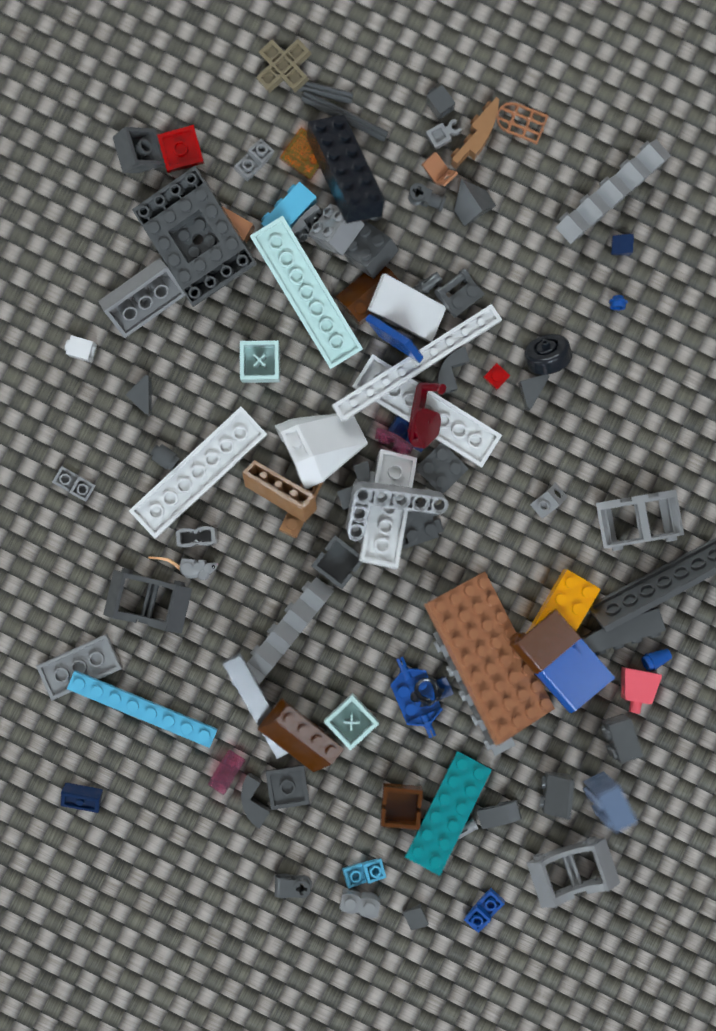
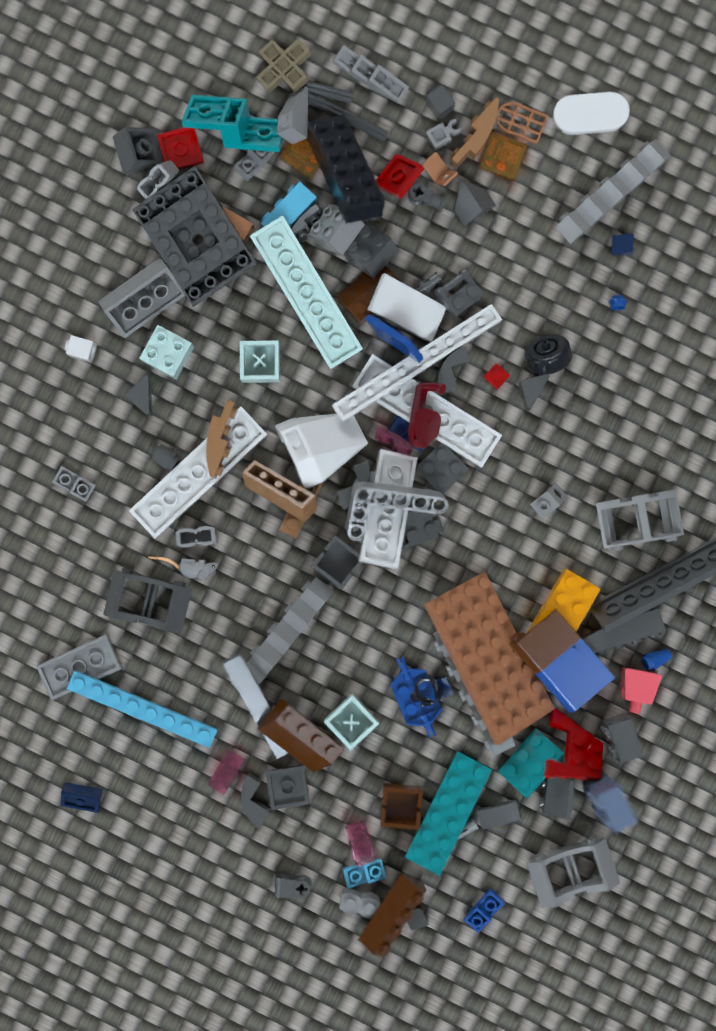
(158, 178): none -> light grey brick
(167, 352): none -> light aqua brick
(217, 447): none -> medium nougat slope
(234, 122): none -> teal bracket
(294, 117): none -> light grey slope
(360, 843): none -> clear pink slope
(370, 75): none -> light grey slope
(392, 914): none -> reddish brown slope
(399, 176): none -> red plate
(503, 156): none -> clear orange tile
(527, 764): none -> teal plate
(582, 751): none -> red wing
(591, 113): none -> white tile

